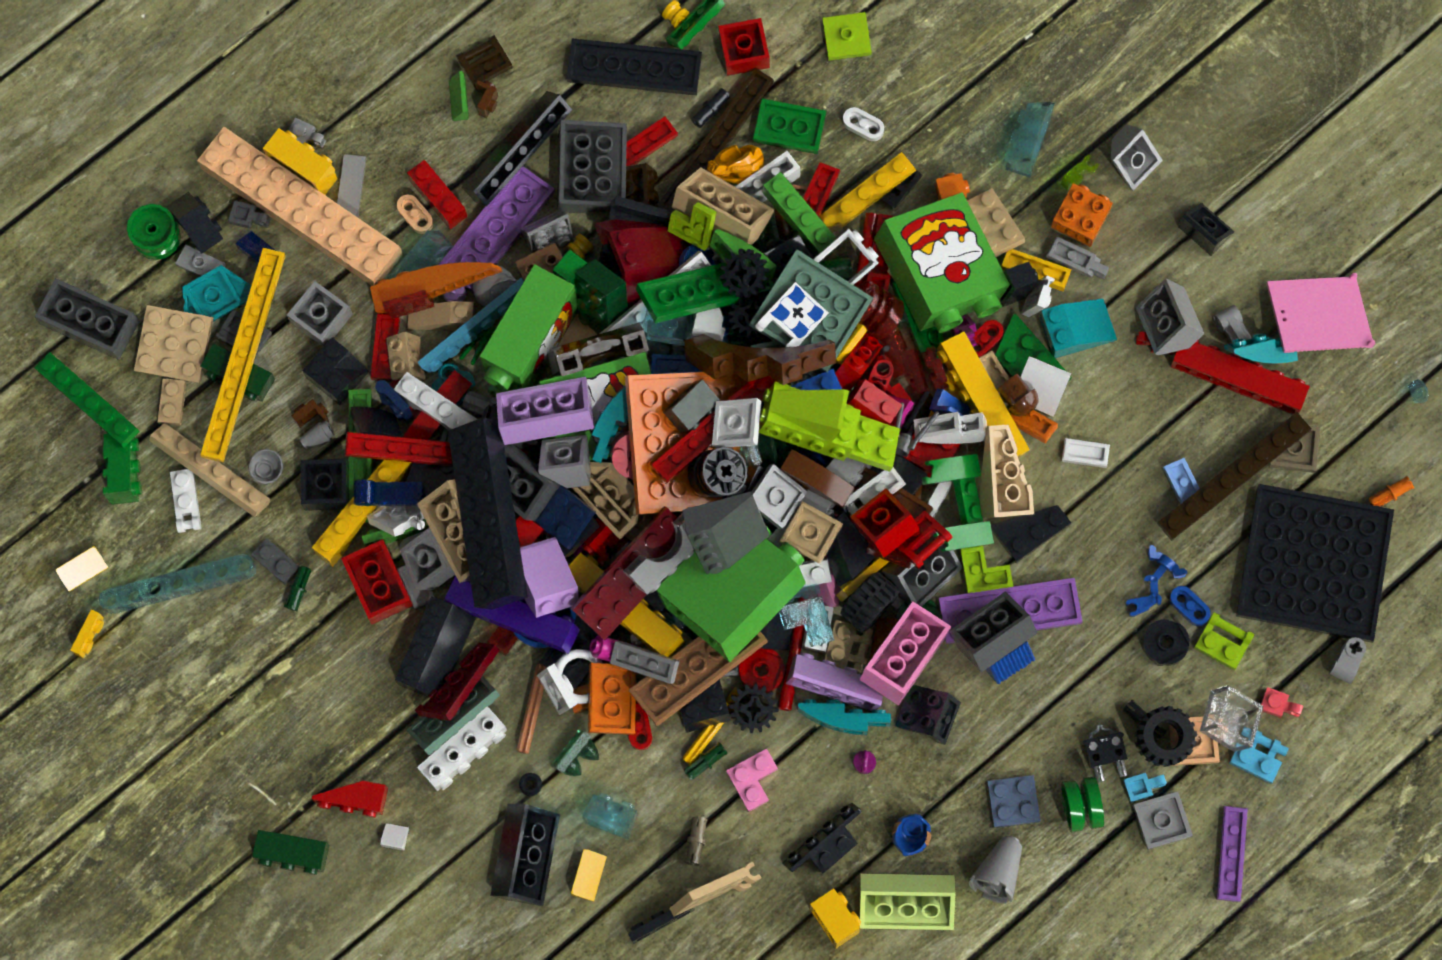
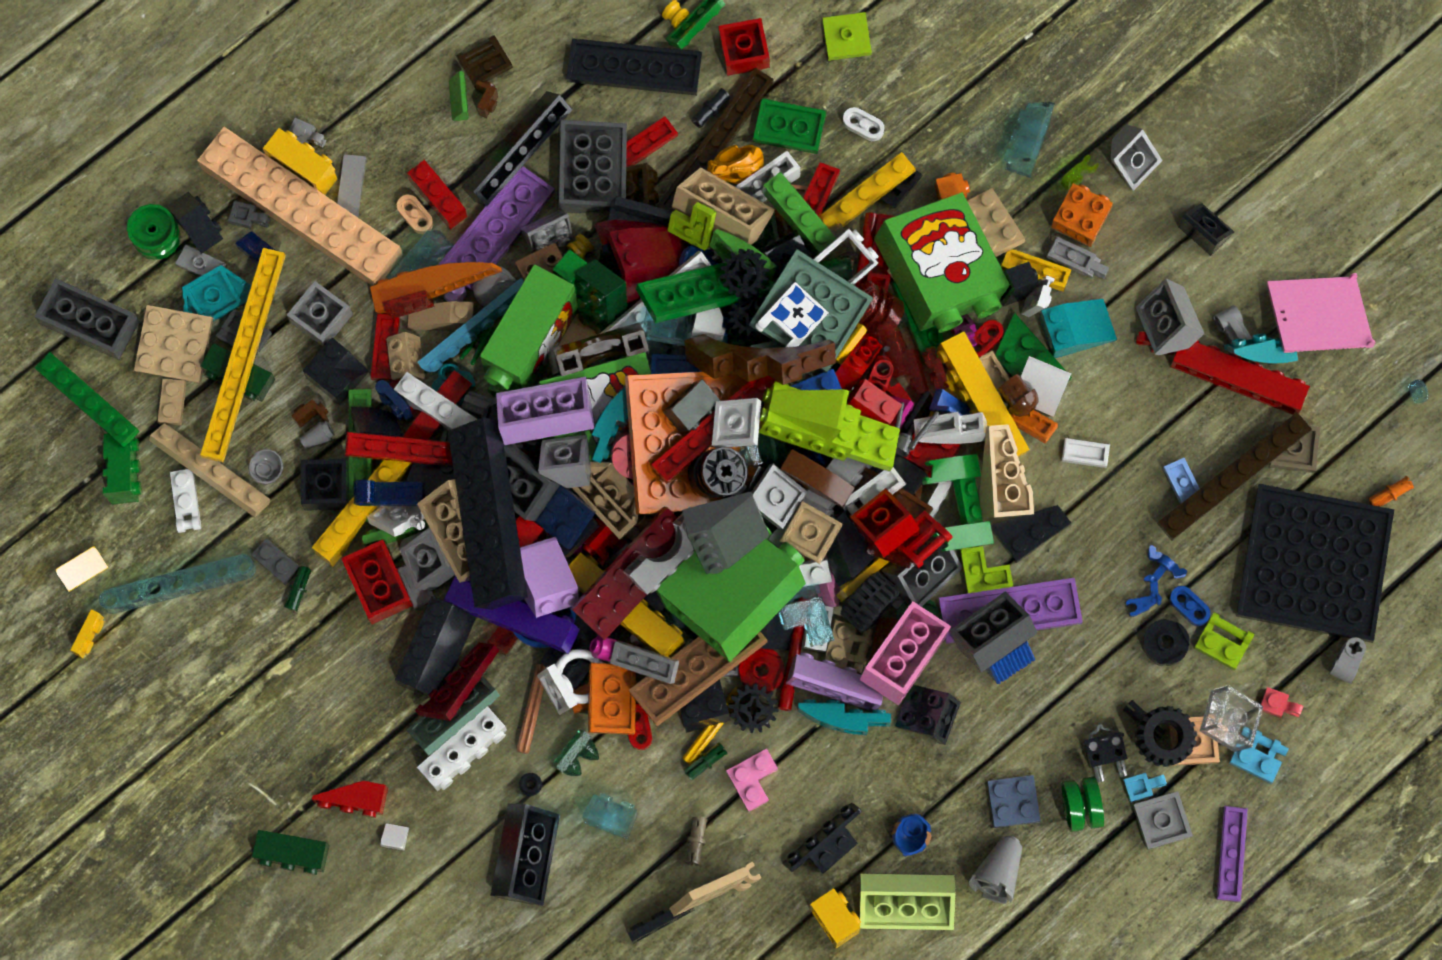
(588, 875): yellow slope -> none
(864, 762): magenta tile -> none

